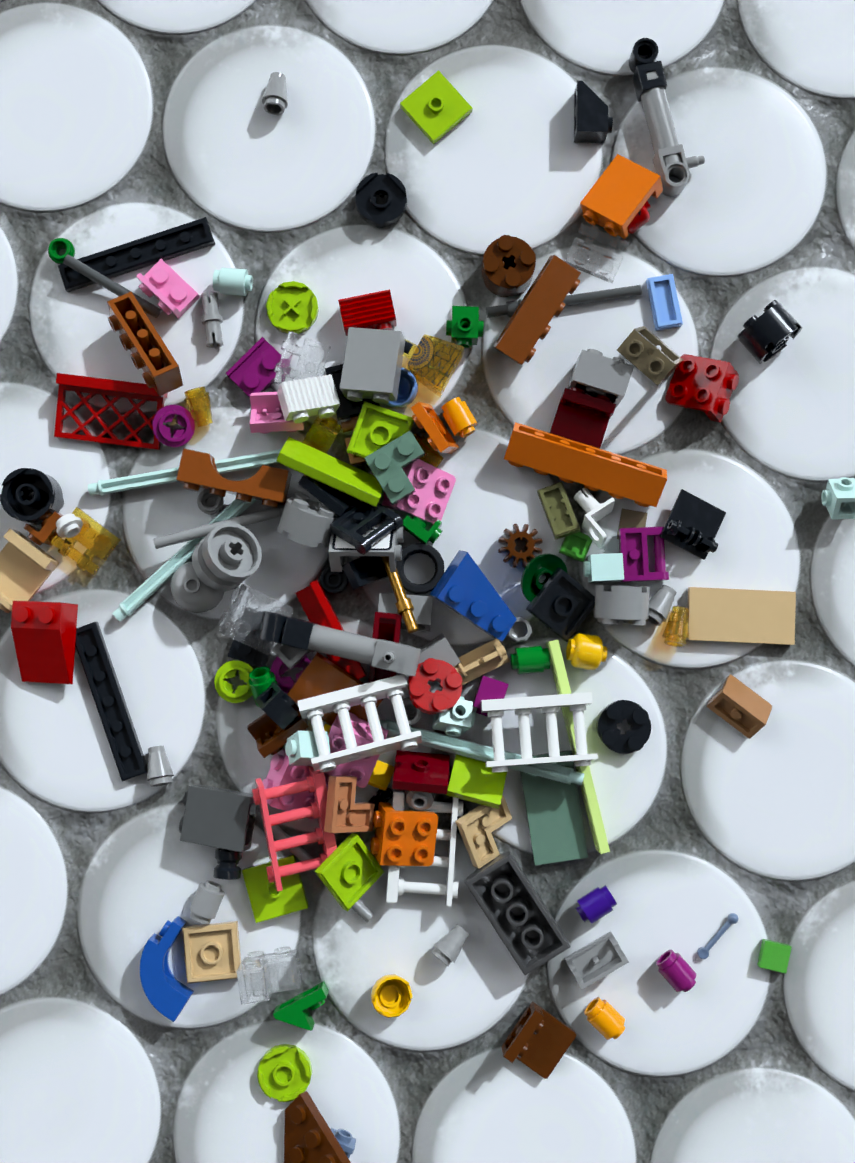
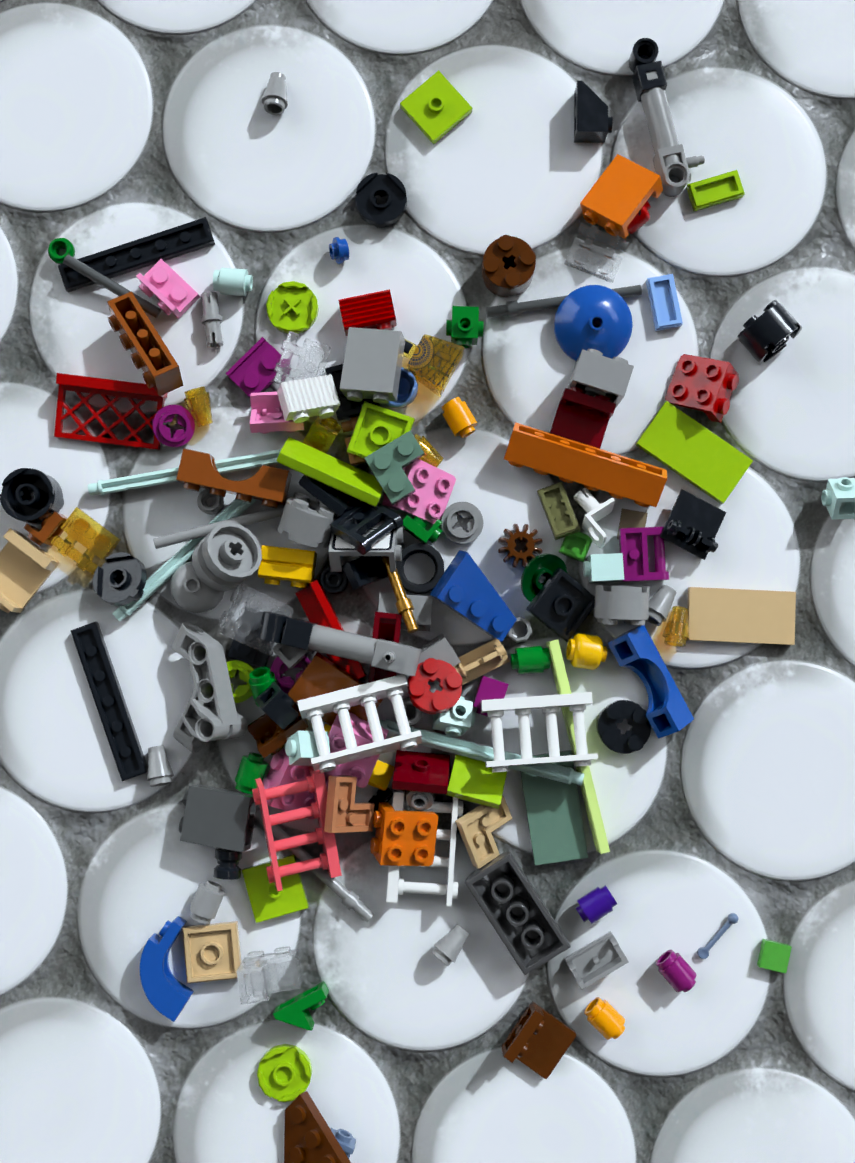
(45, 640): red slope -> none
(68, 526): white plate -> none
(129, 589): none -> black plate
(212, 708): none -> light grey connector
(250, 768): none -> green brick
(287, 565): none -> yellow brick
(339, 250): none -> blue plate
(349, 871): lime tile -> none
(391, 995): yellow hair -> none
(440, 437): orange plate -> none
(464, 510): none -> light grey gear
(537, 309): dark orange brick -> none
(575, 316): none -> blue dish
(643, 354): dark tan window -> none
(666, 706): none -> blue arch
(694, 452): none -> lime tile
(715, 190): none -> lime tile
(740, 707): medium nougat panel -> none

